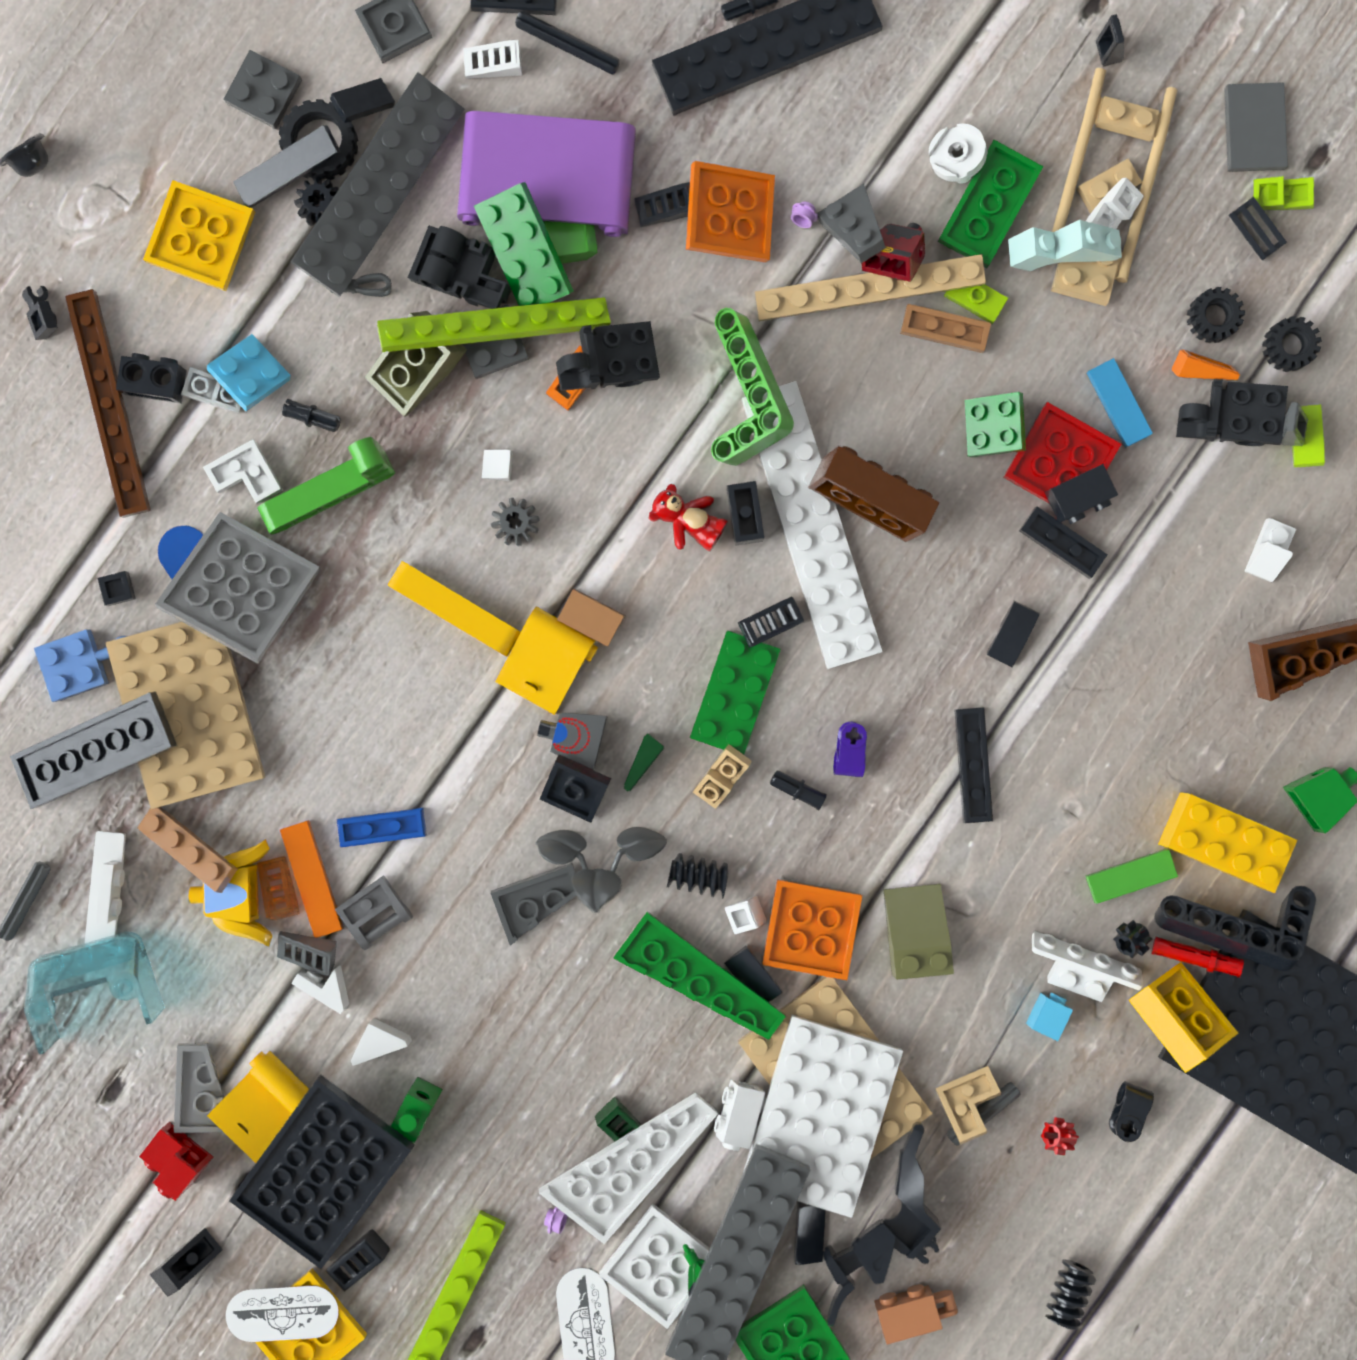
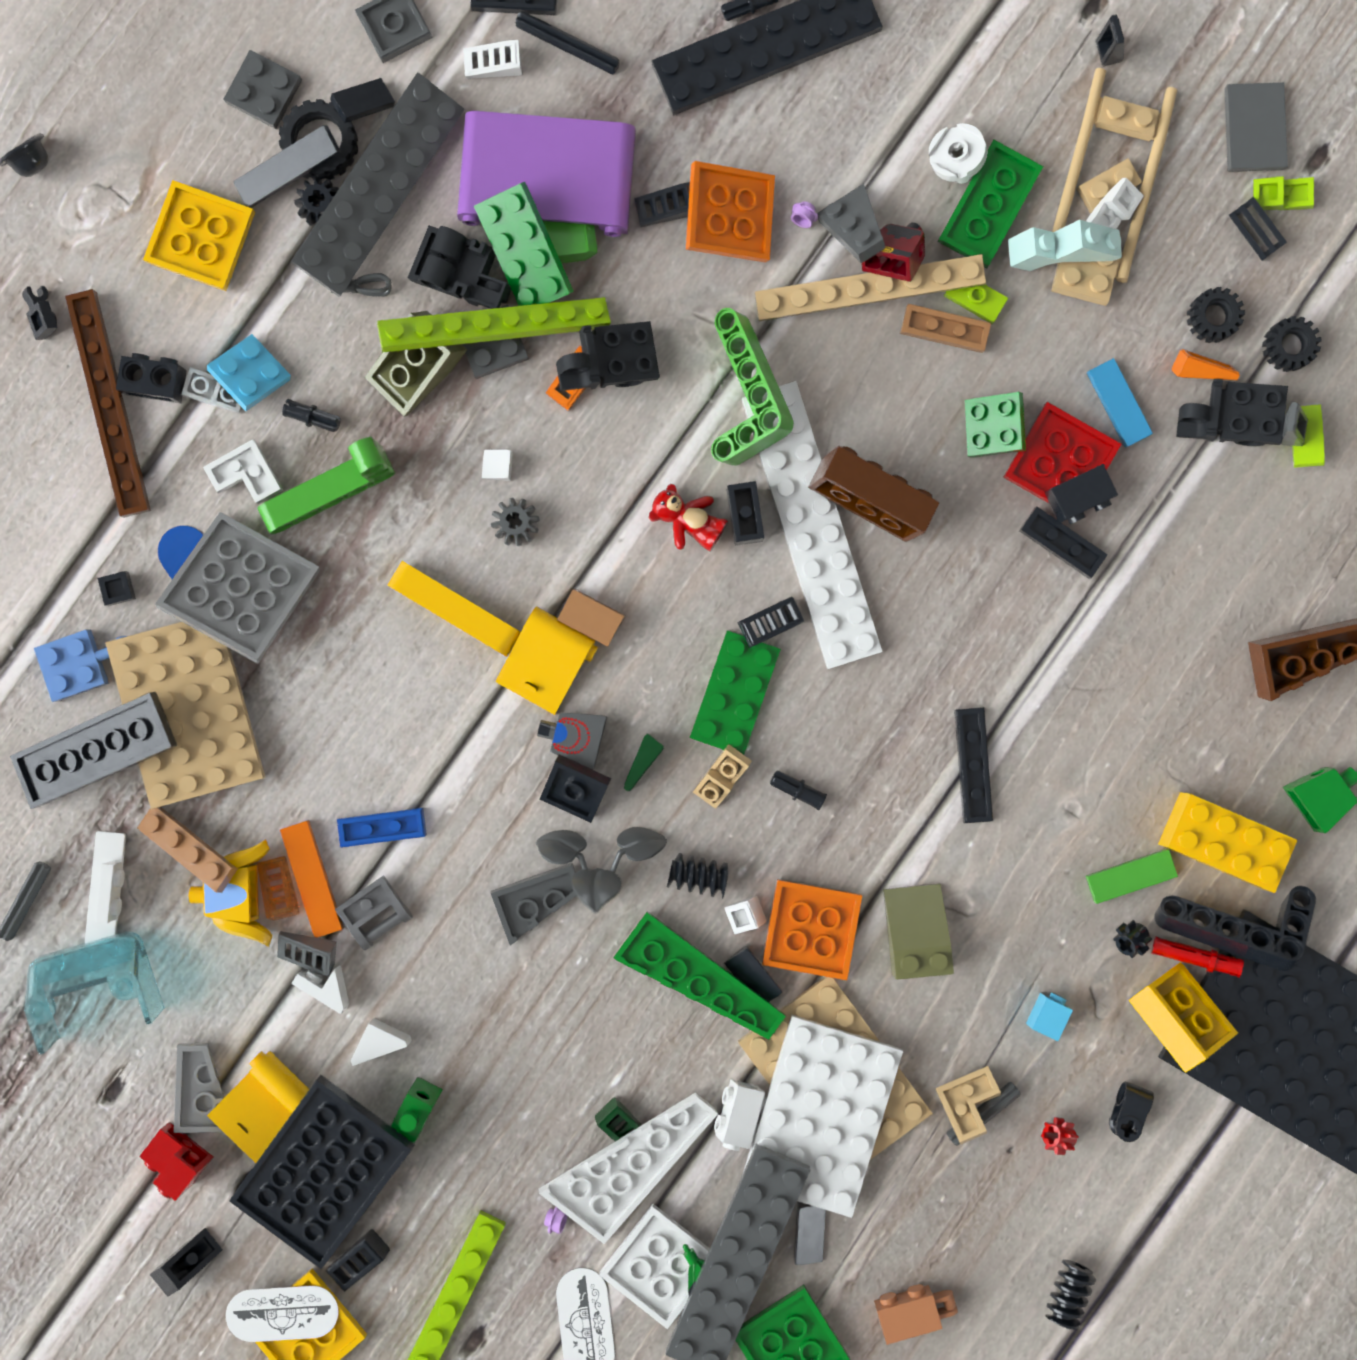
(850, 756): dark purple piece -> none
(907, 1232): black piece -> none
(1013, 633): black slope -> none
(1082, 969): white bracket -> none
(1271, 550): white slope -> none

